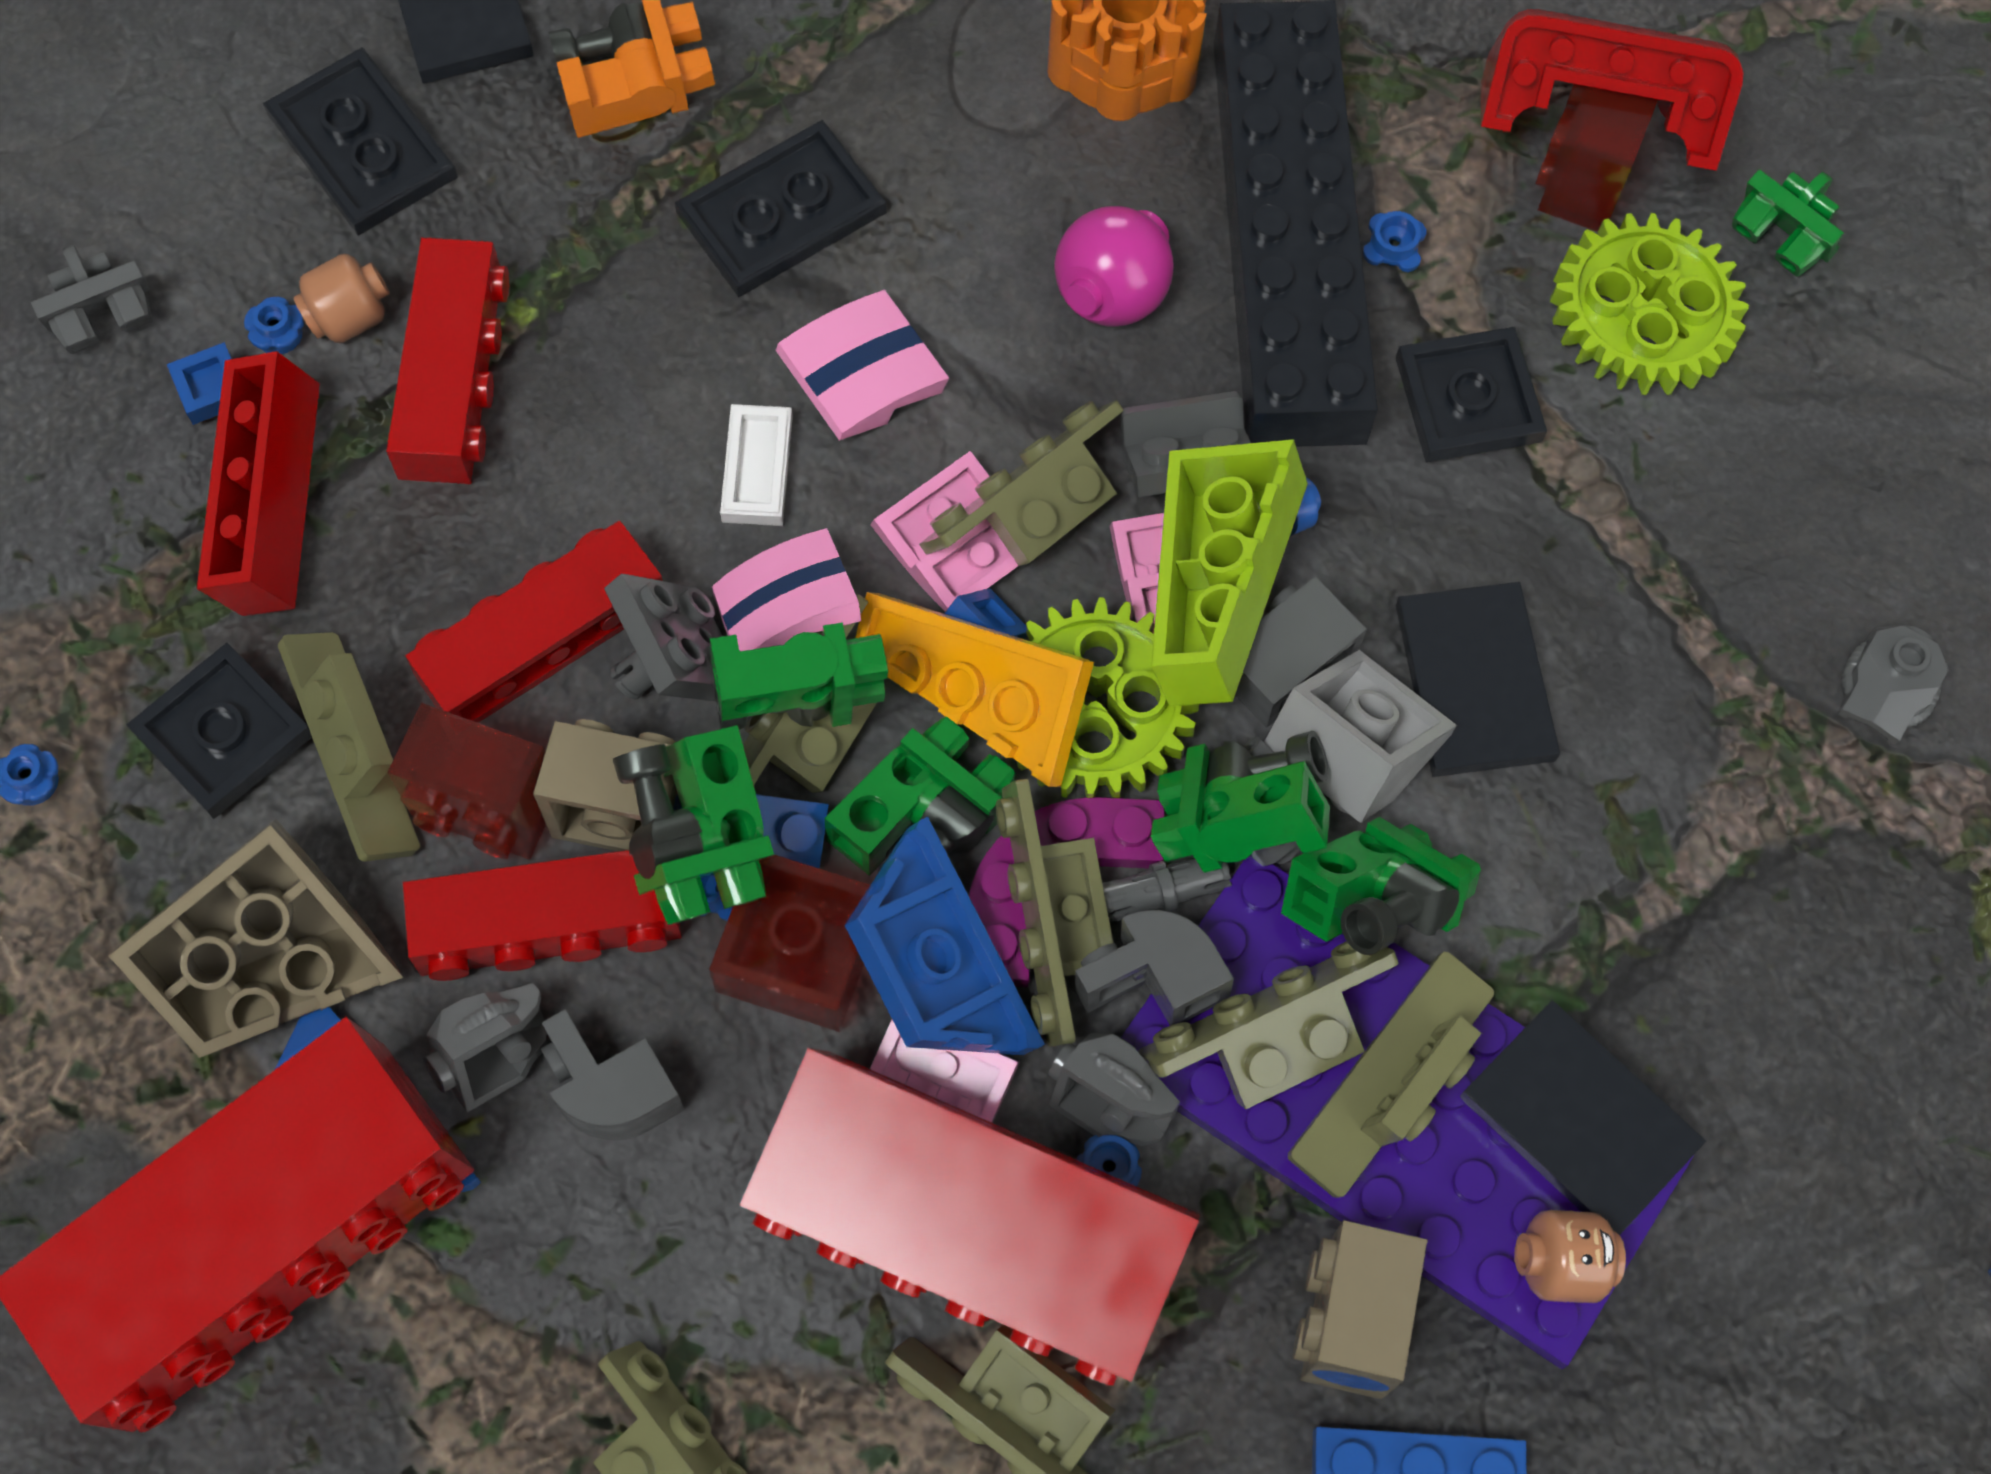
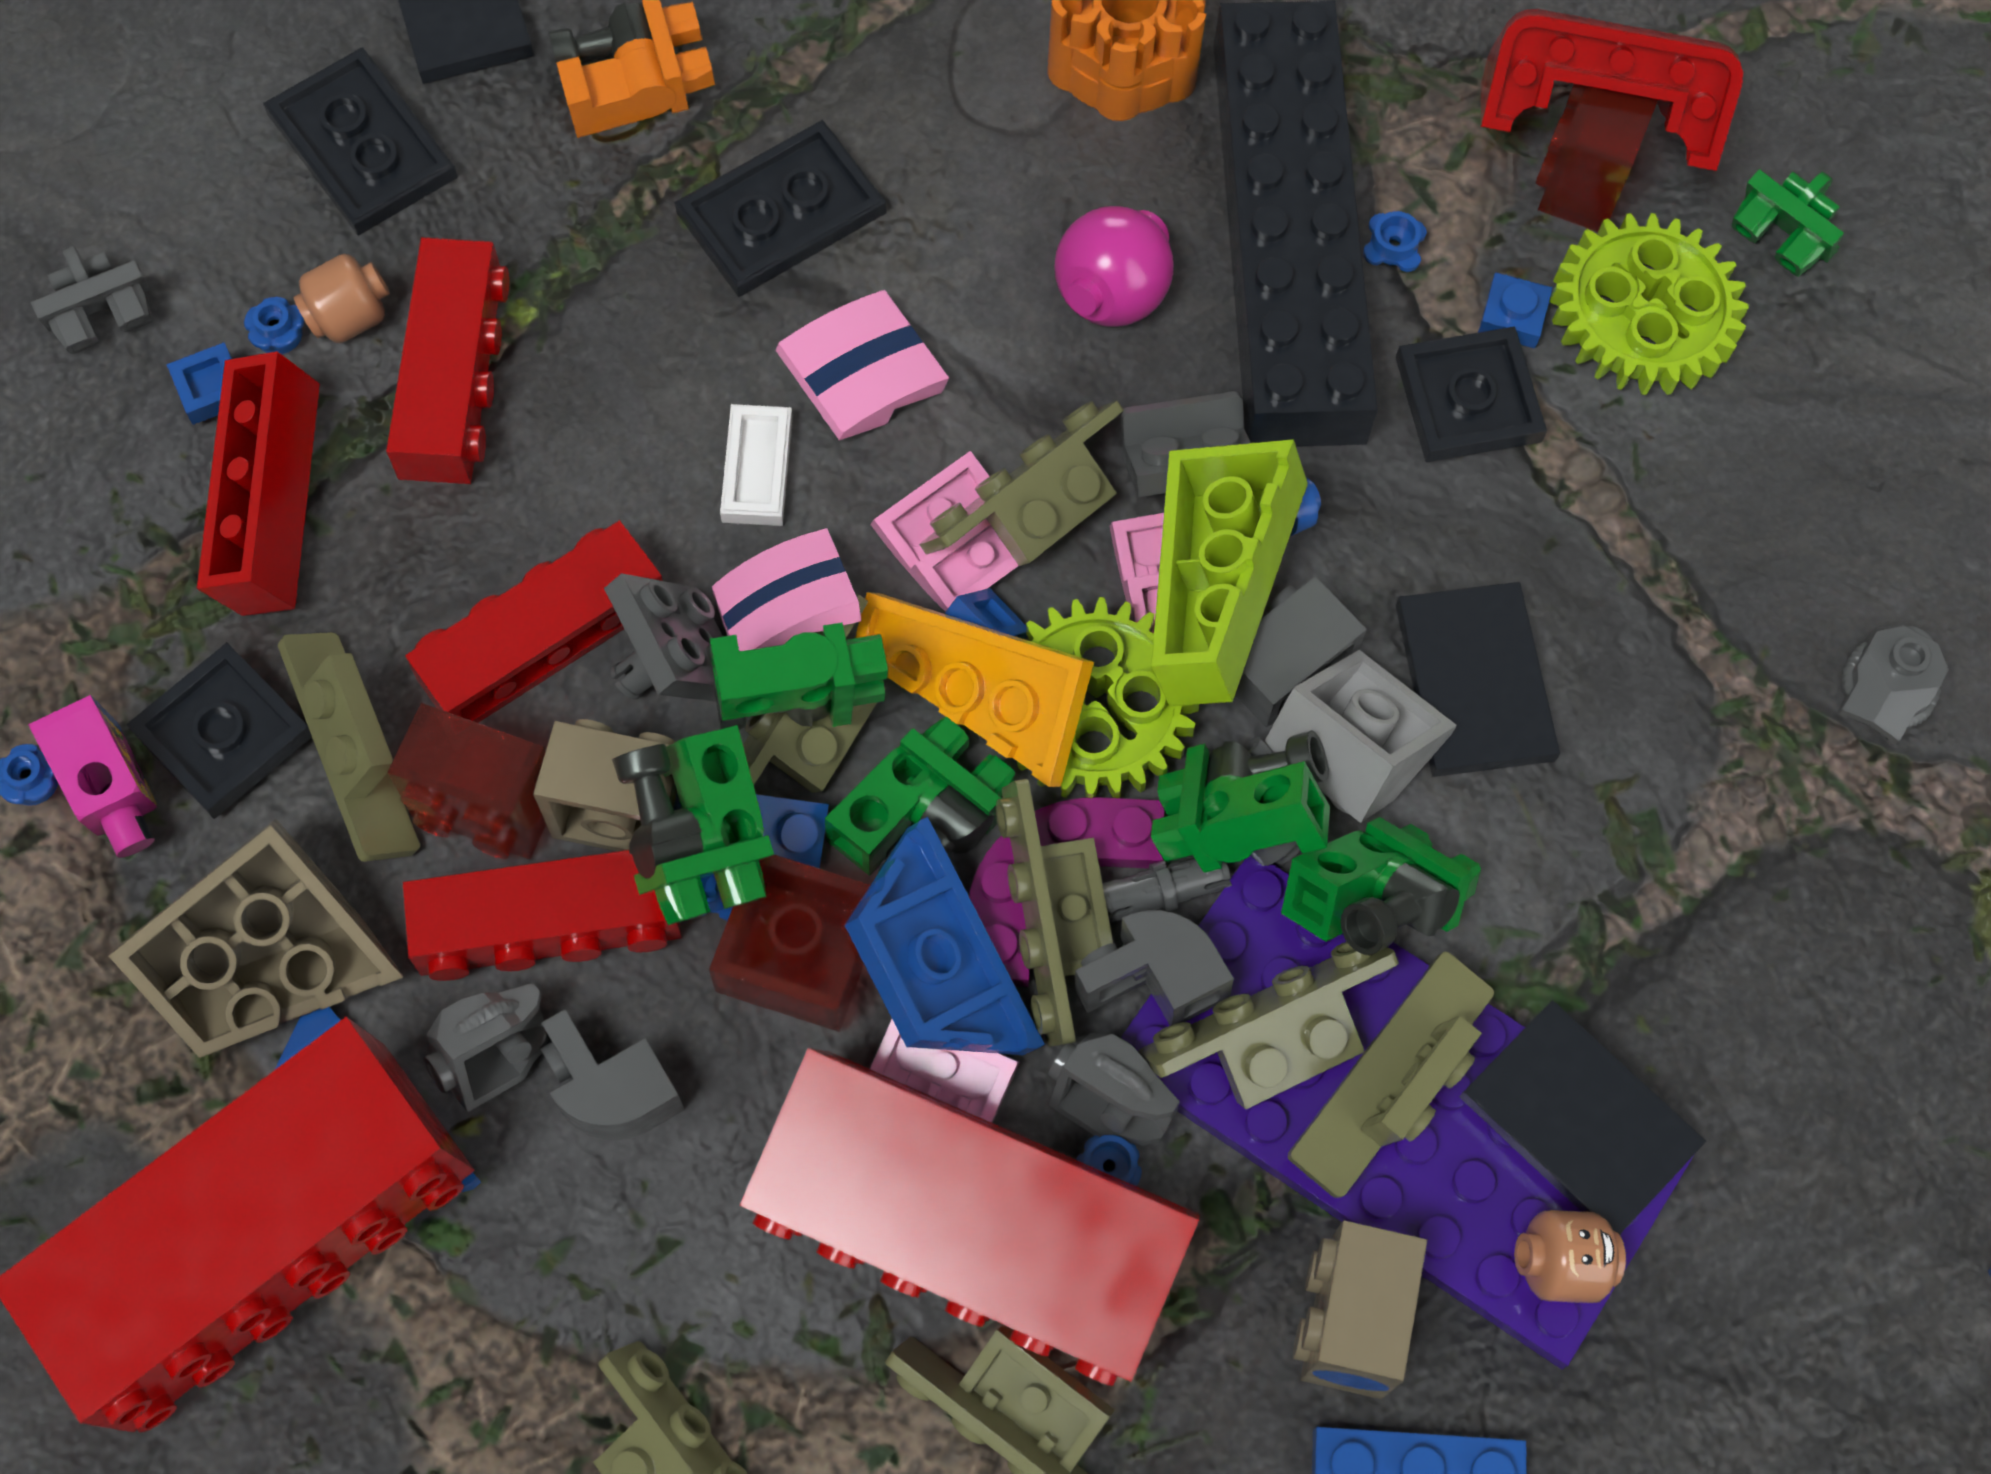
(86, 758): none -> dark pink torso
(1516, 304): none -> blue plate

